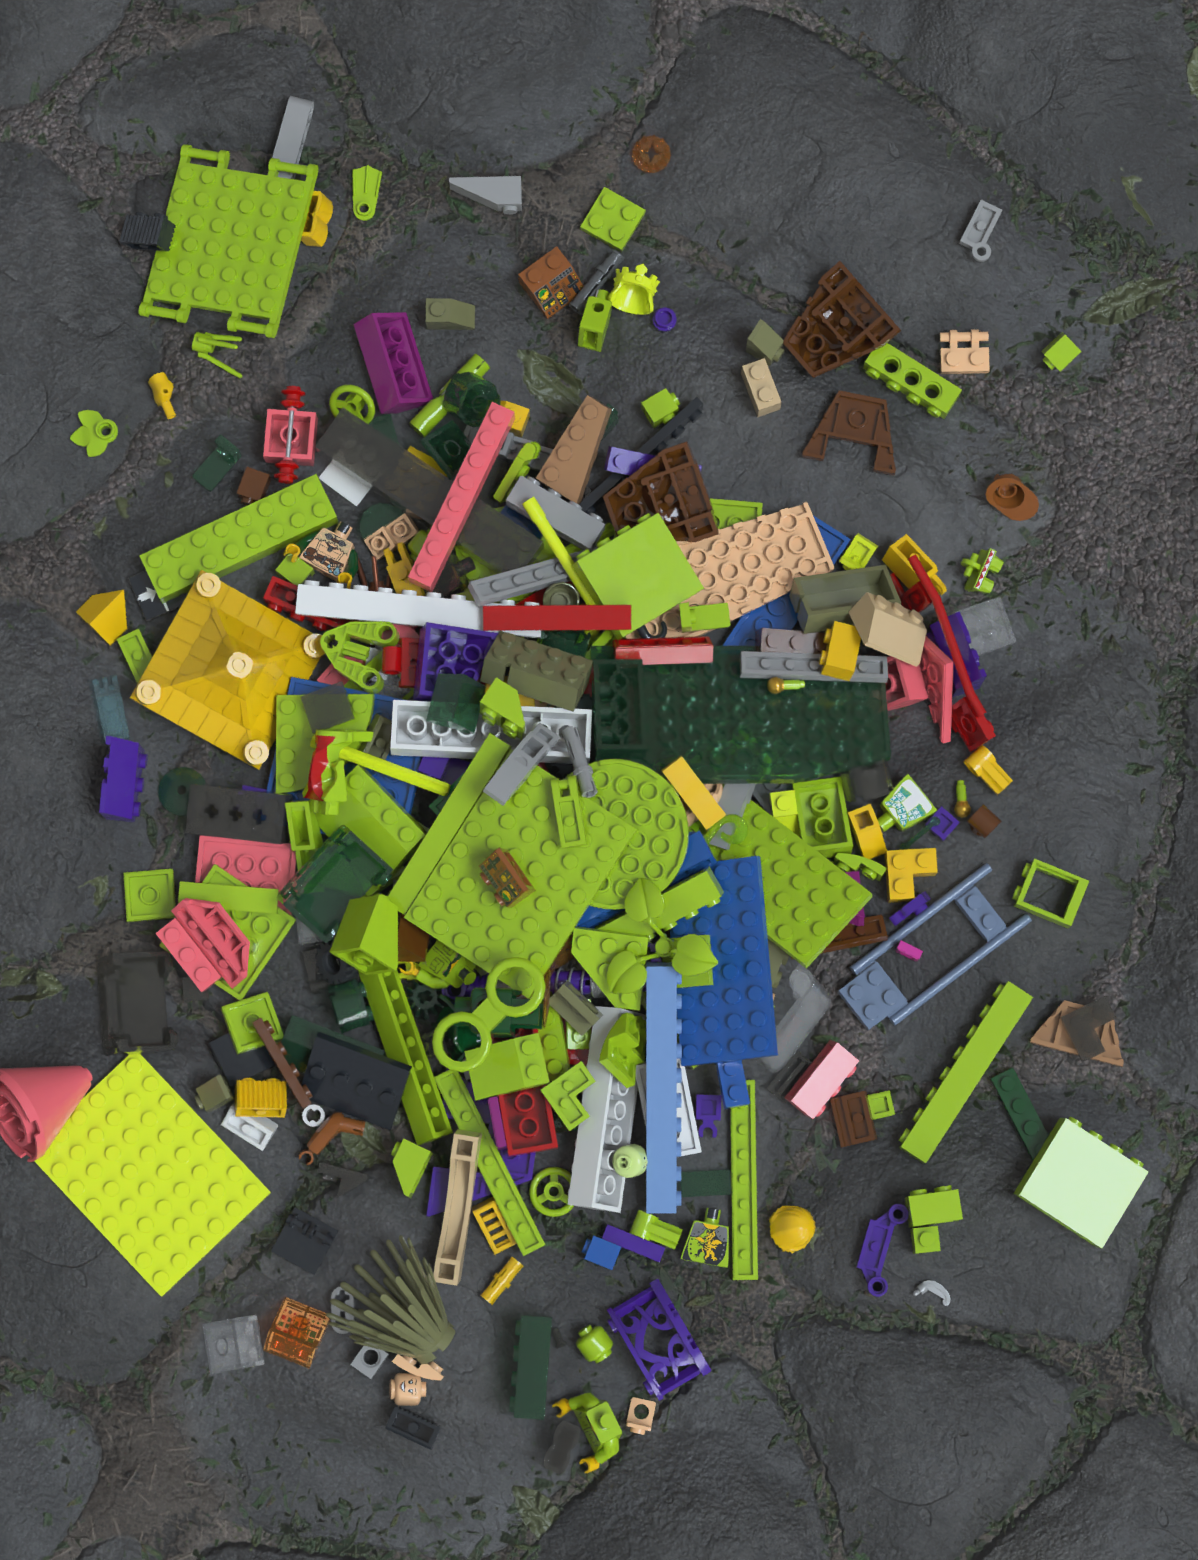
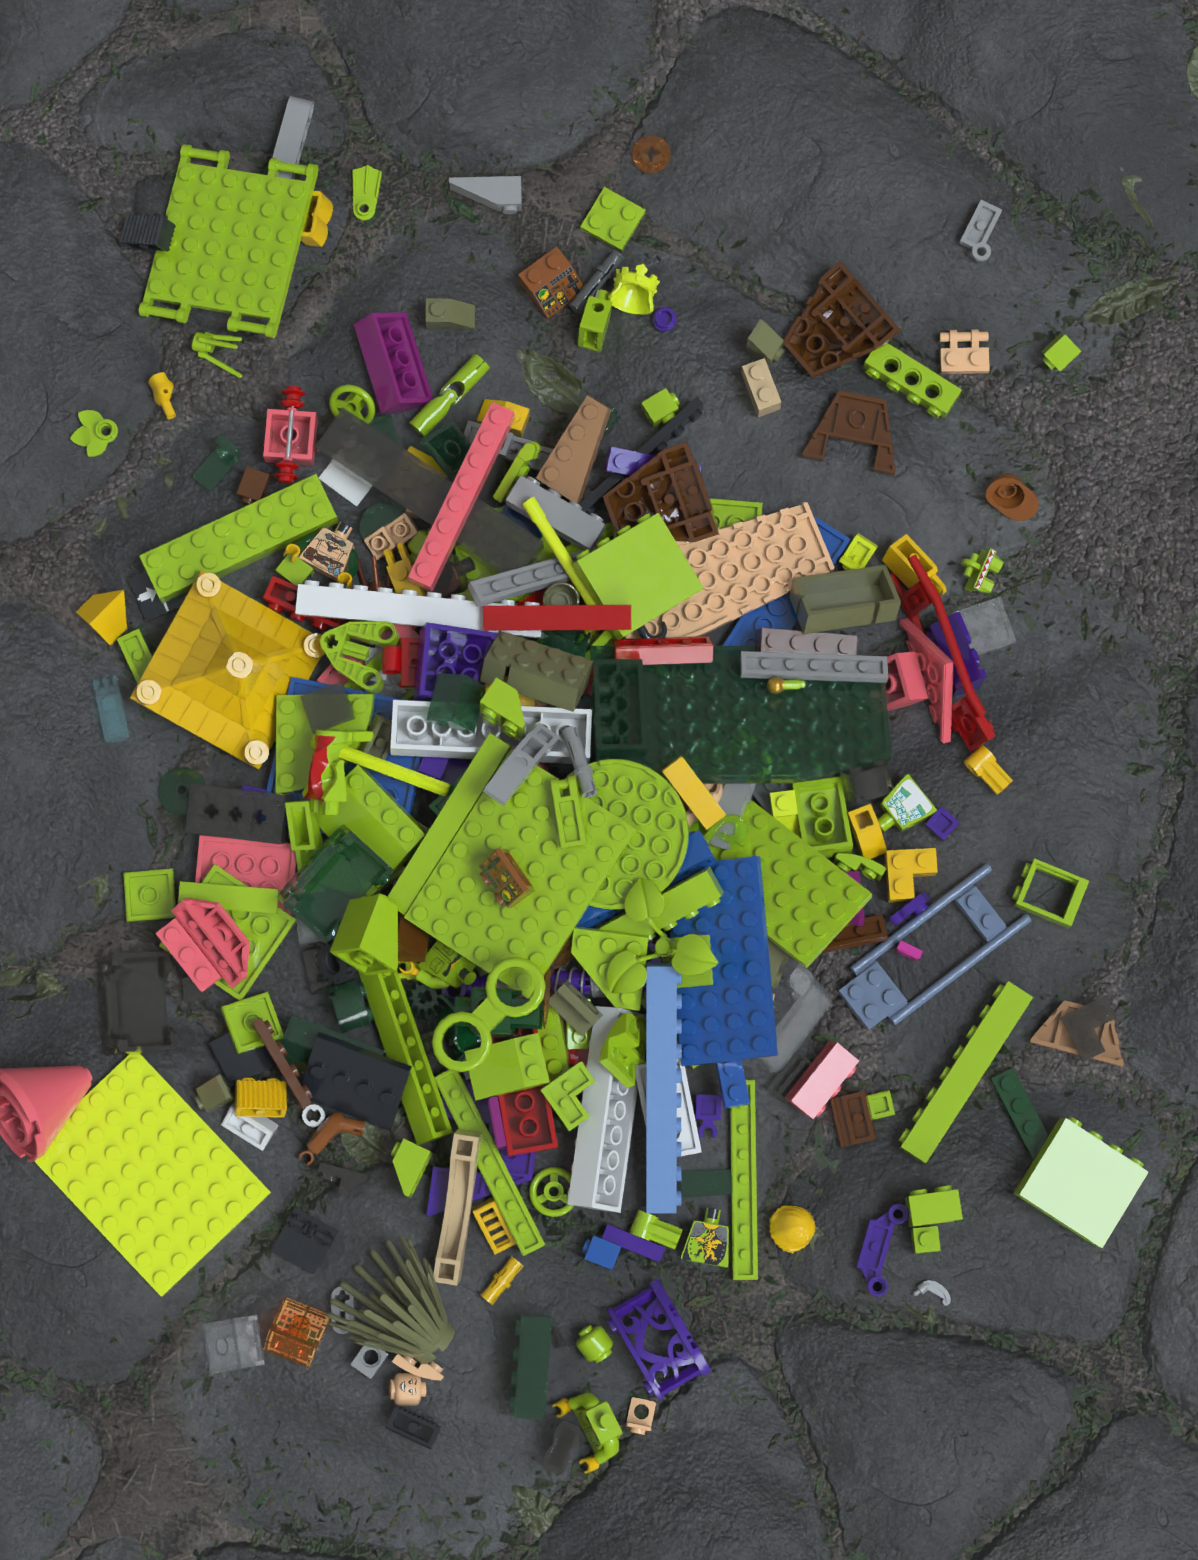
(123, 780): dark purple wedge -> none
(470, 397): clear green brick -> none
(630, 1160): yellowish green head -> none
(704, 617): lime bracket -> none
(841, 651): yellow brick -> none
(889, 628): tan slope -> none
(935, 821): clear green hinge -> none
(962, 807): piece -> none
(983, 822): reddish brown piece -> none

